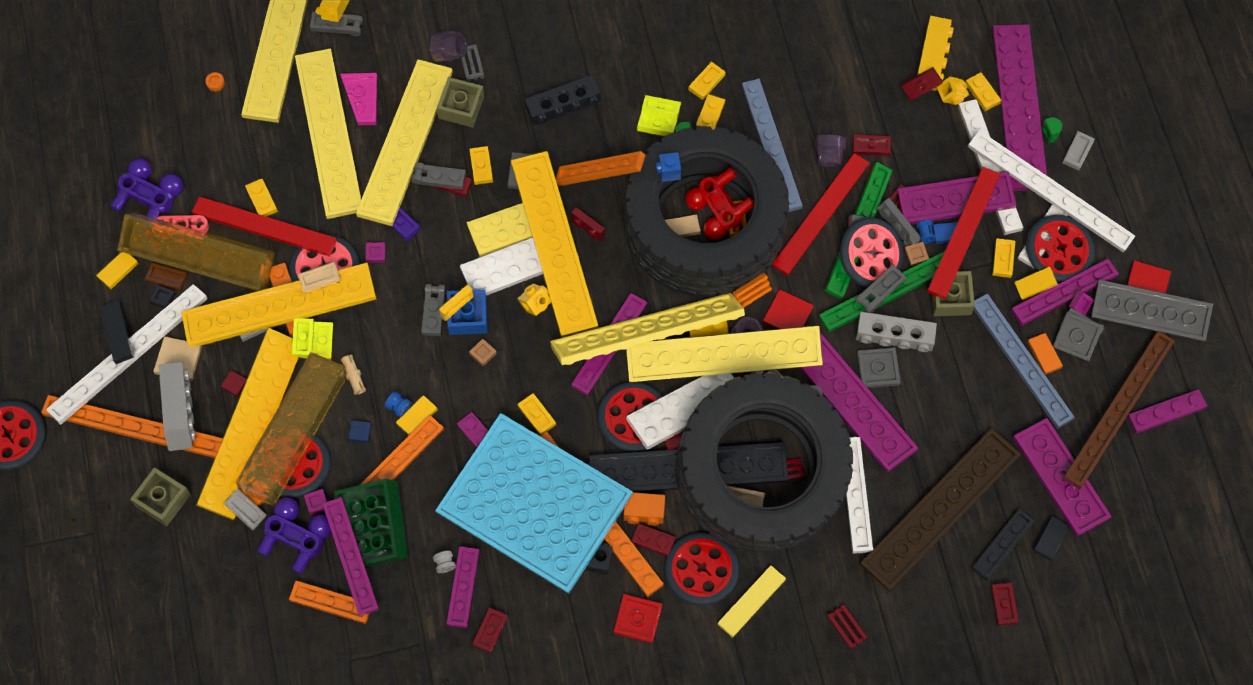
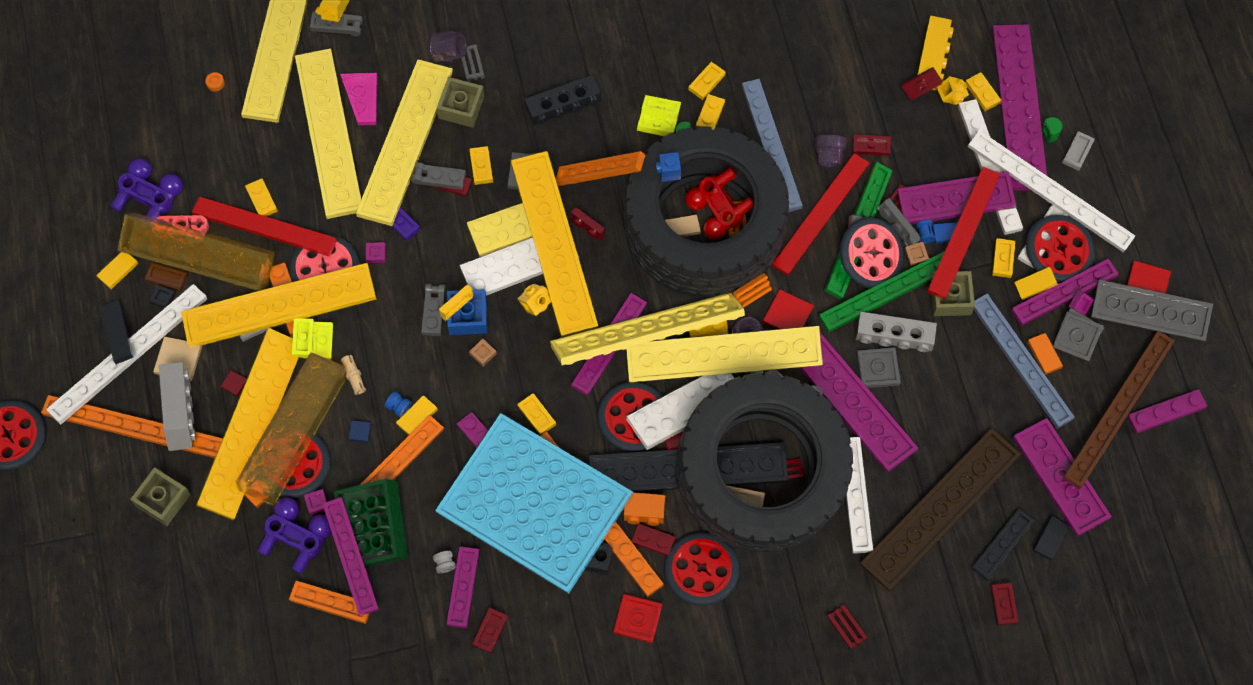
(244, 509): light grey tile -> none
(319, 277): tan tile -> none
(751, 601): light yellow tile -> none
(881, 288): dark grey plate -> none

